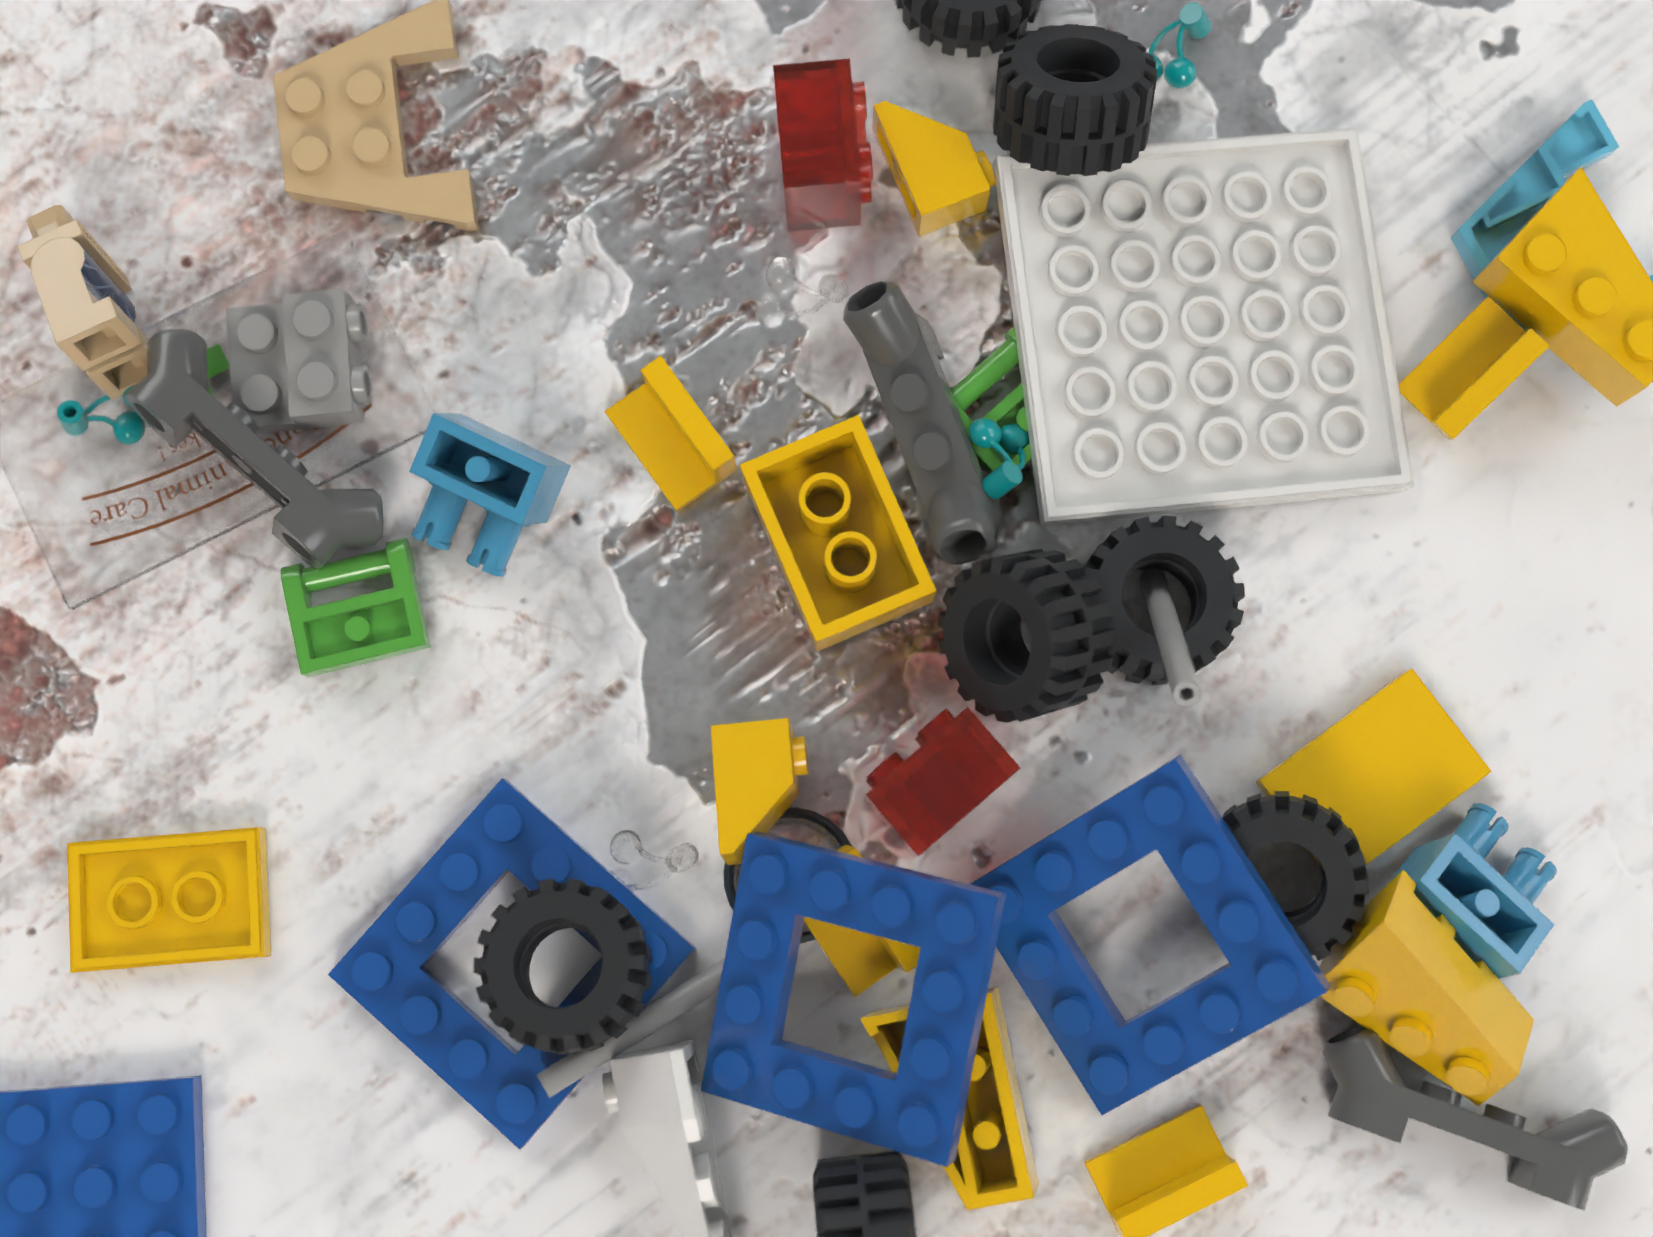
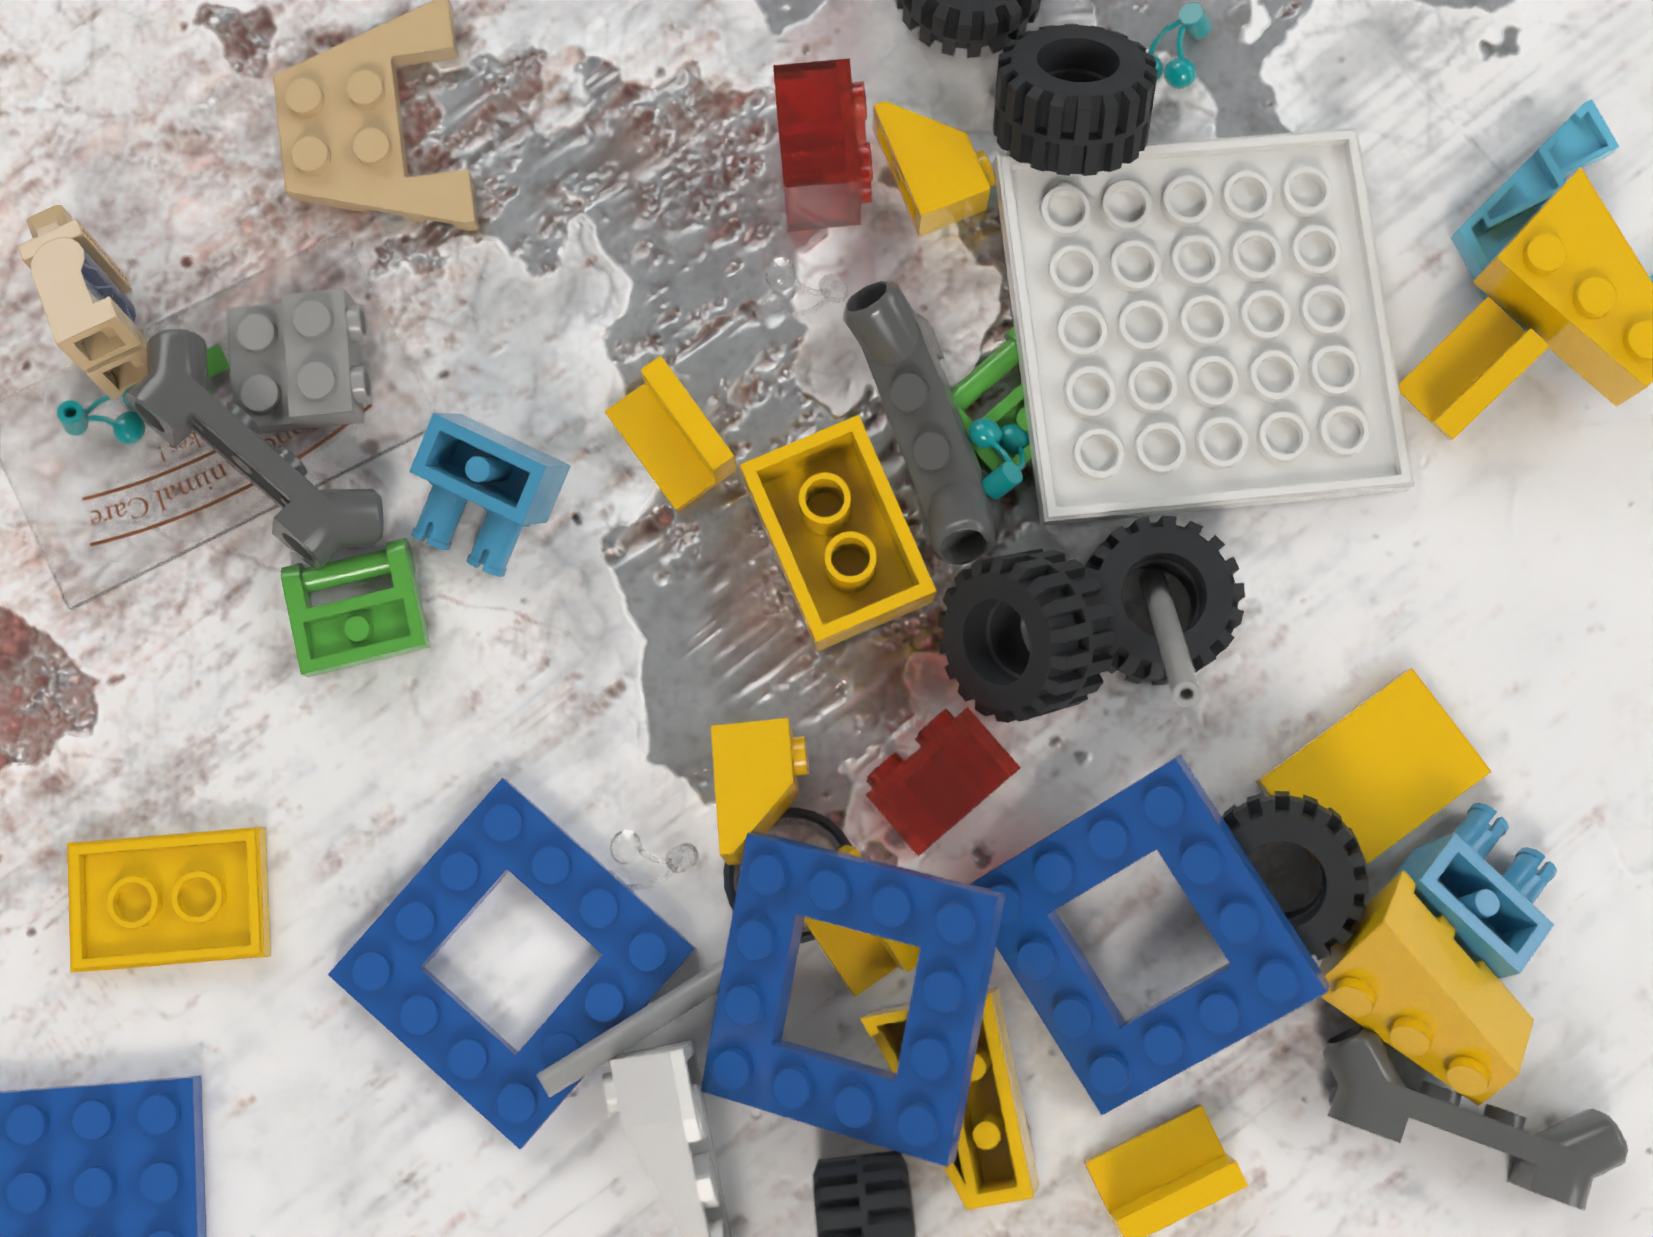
(509, 954): black tyre -> none

